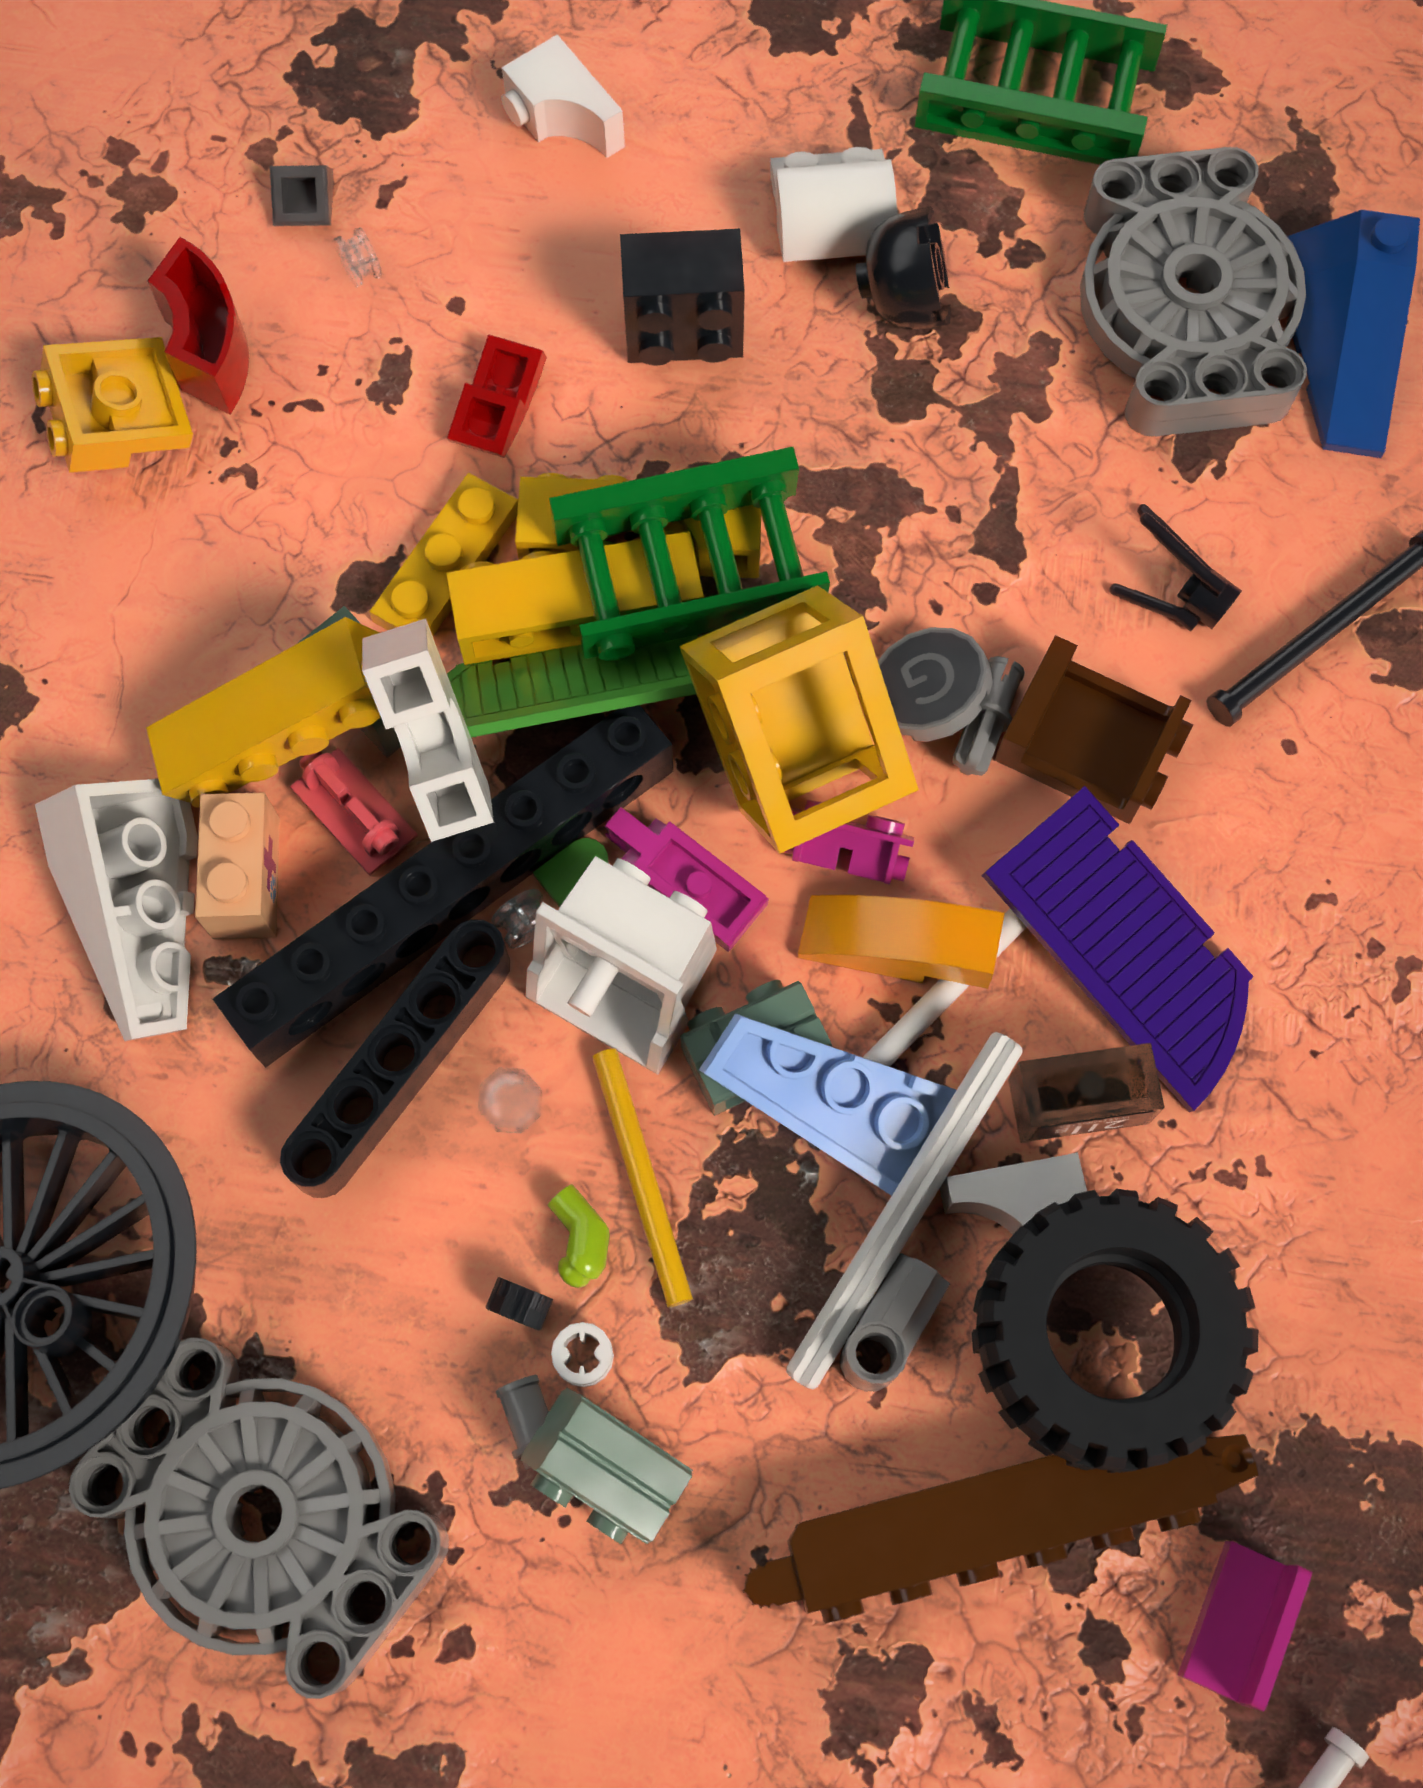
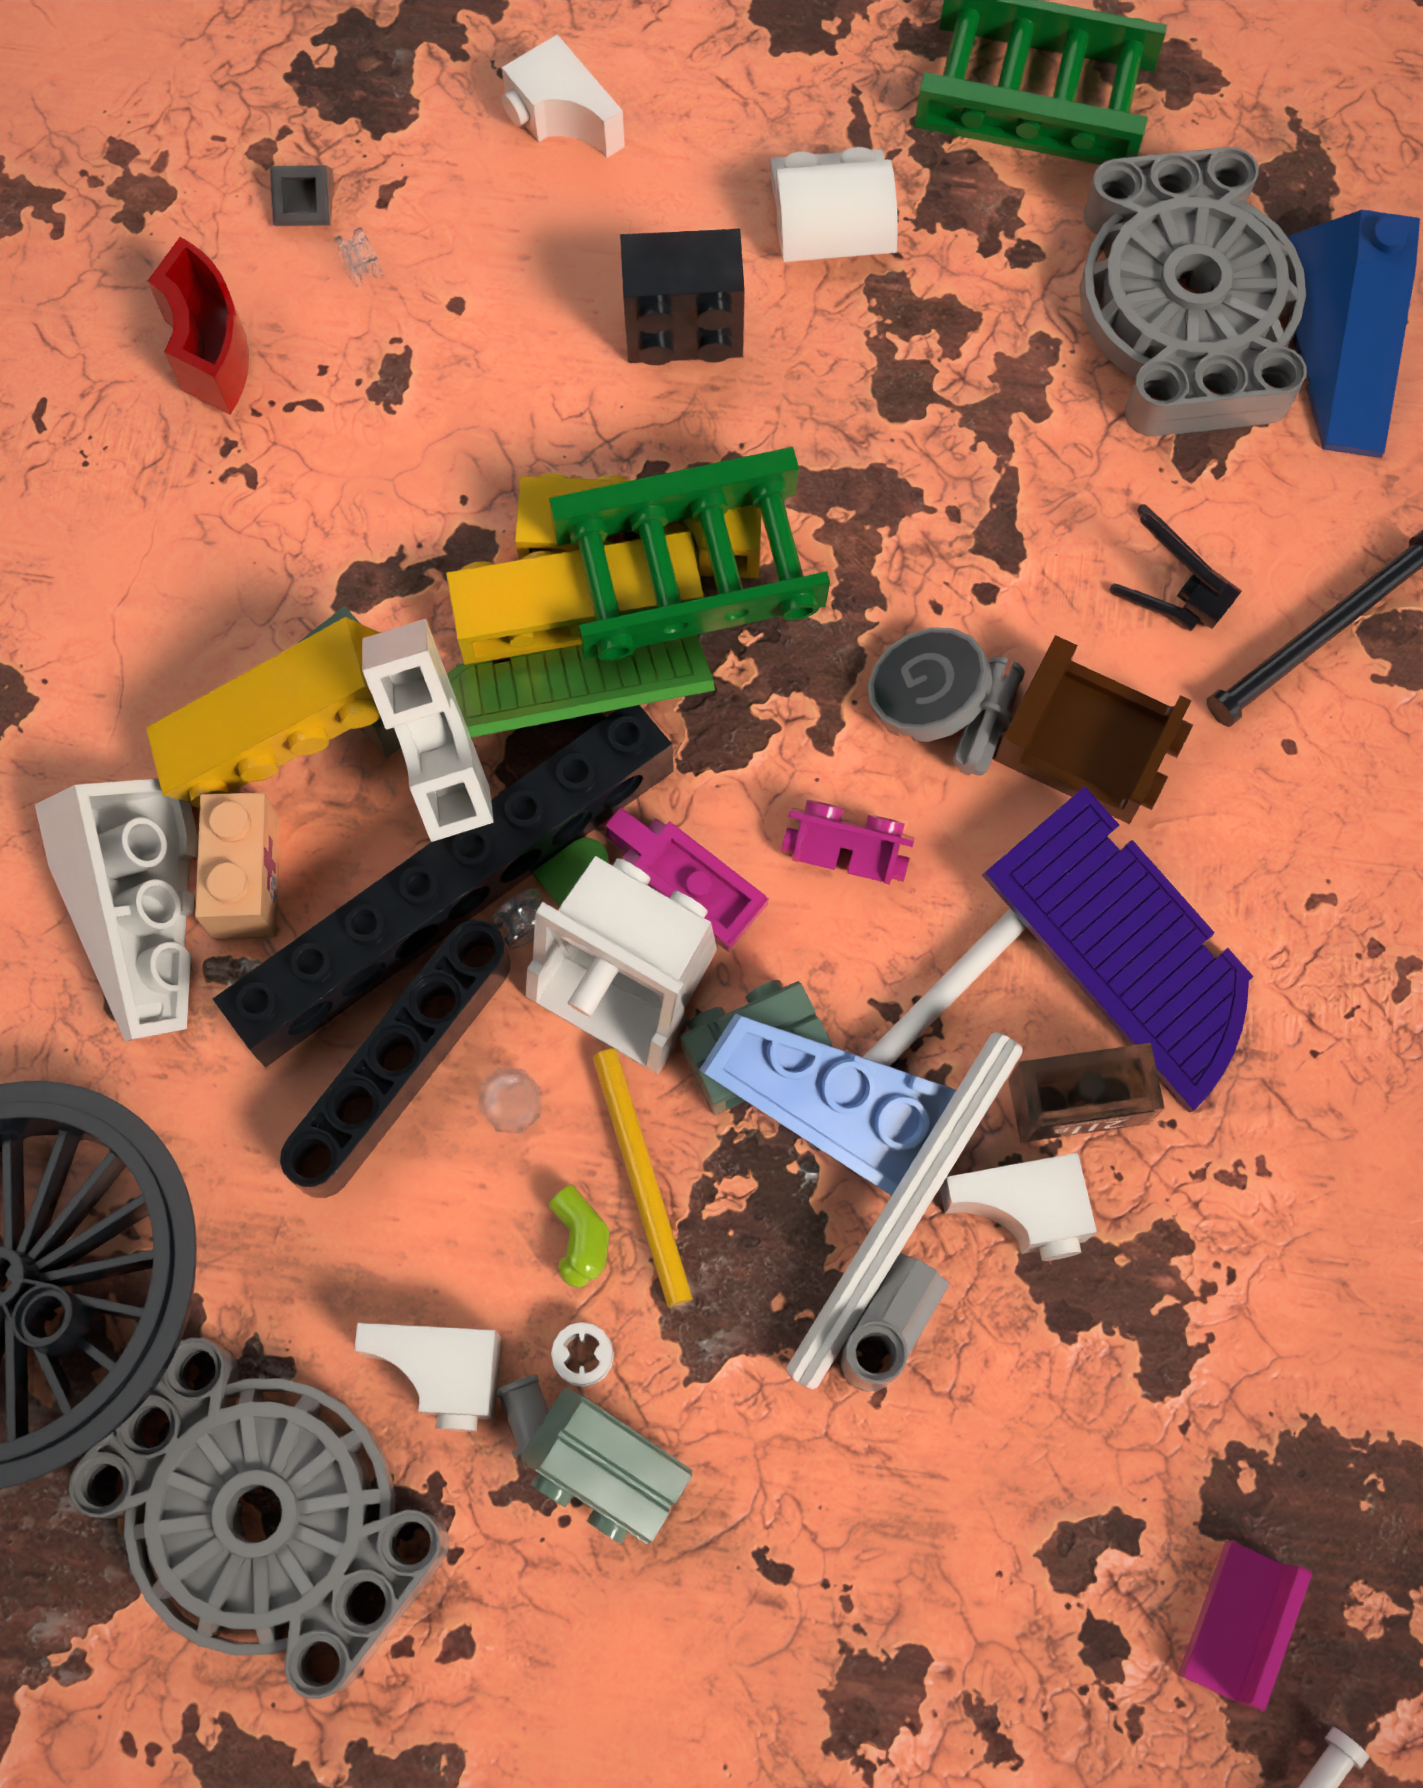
(110, 402): yellow plate -> none
(352, 809): coral hinge -> none
(448, 1366): none -> white arch
(458, 536): yellow plate -> none
(498, 397): red slope -> none
(519, 1303): black axle -> none
(792, 716): yellow piece -> none
(903, 937): light orange slope -> none
(906, 271): black cylinder -> none
(988, 1520): reddish brown hinge -> none
(1204, 1315): black tyre -> none

